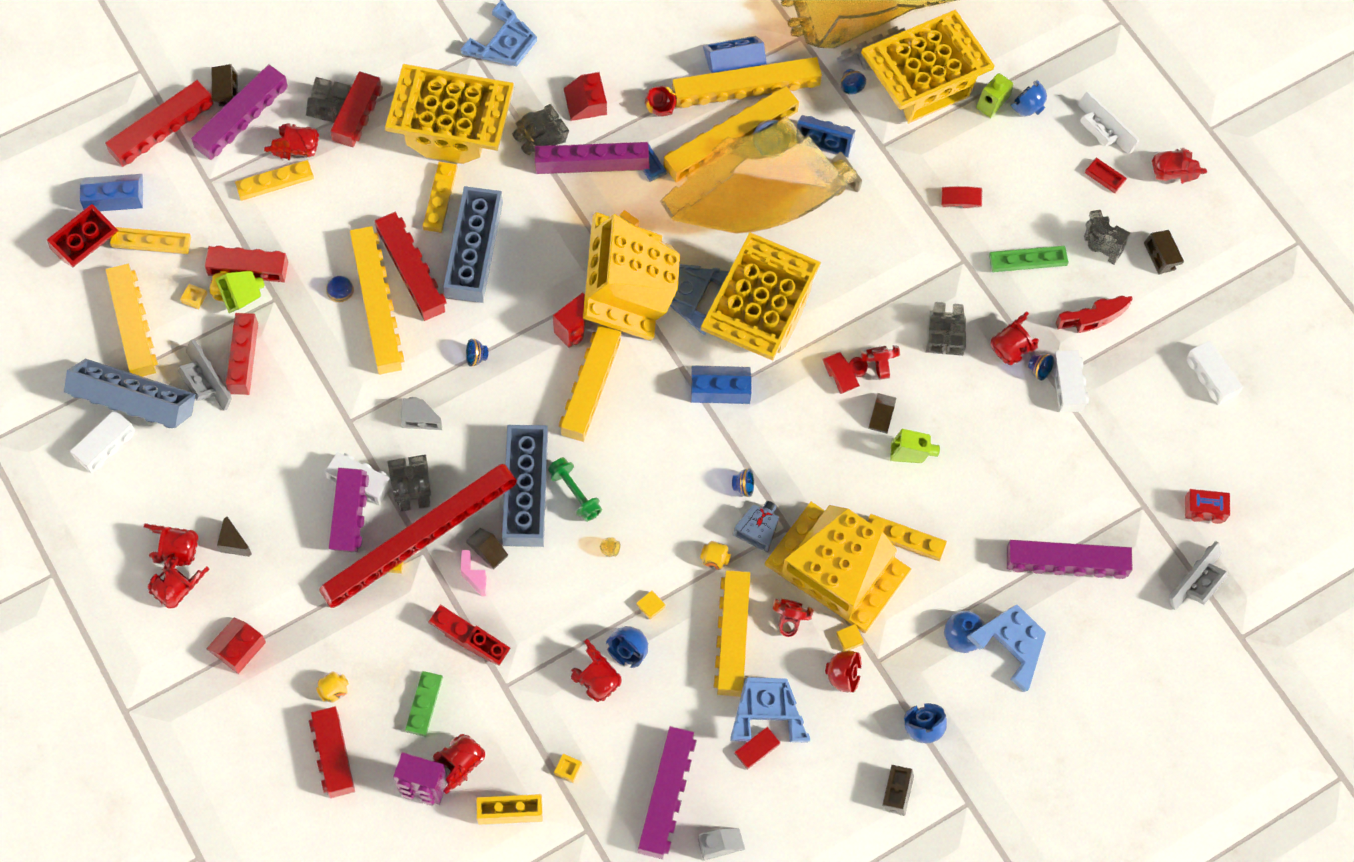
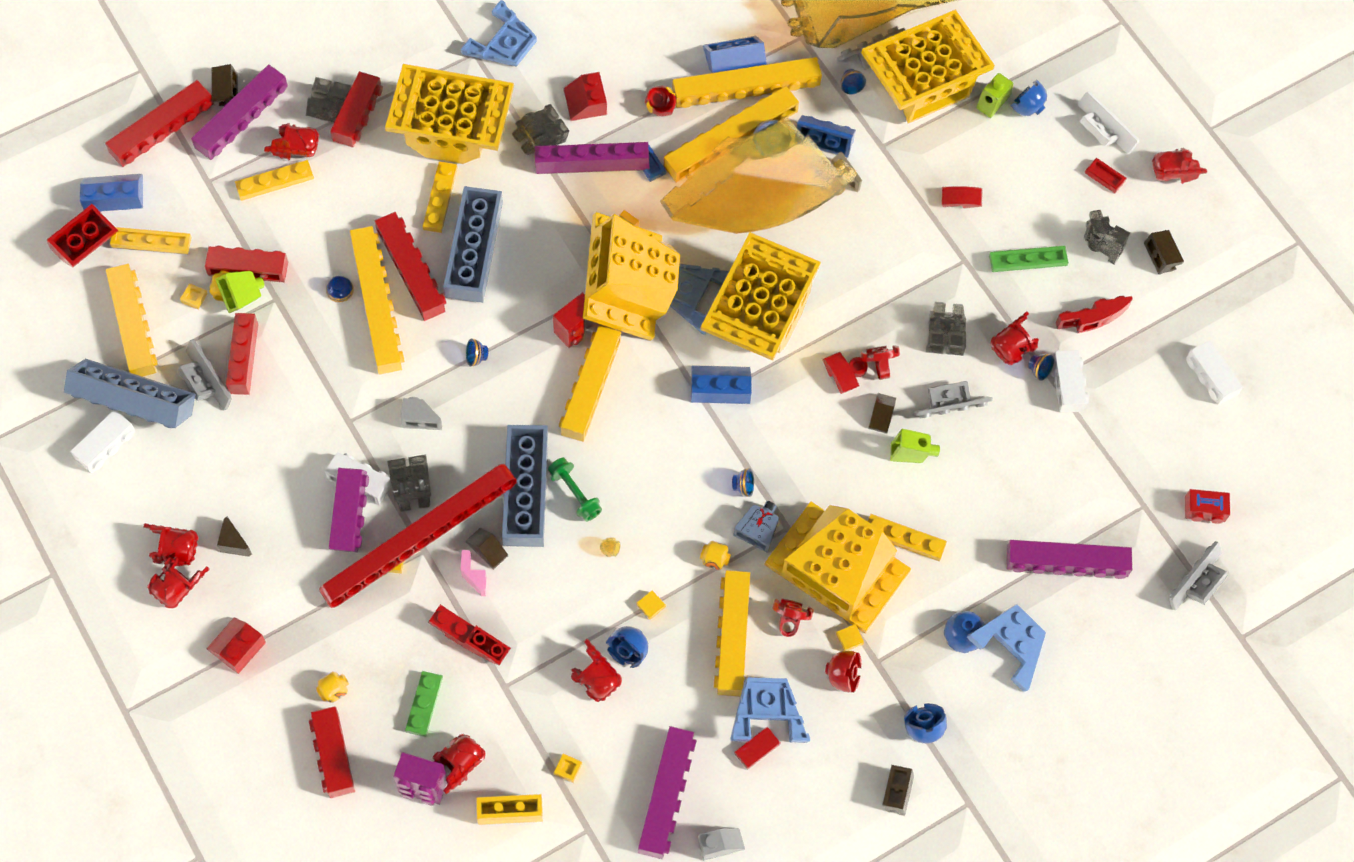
(950, 397): none -> light grey bracket

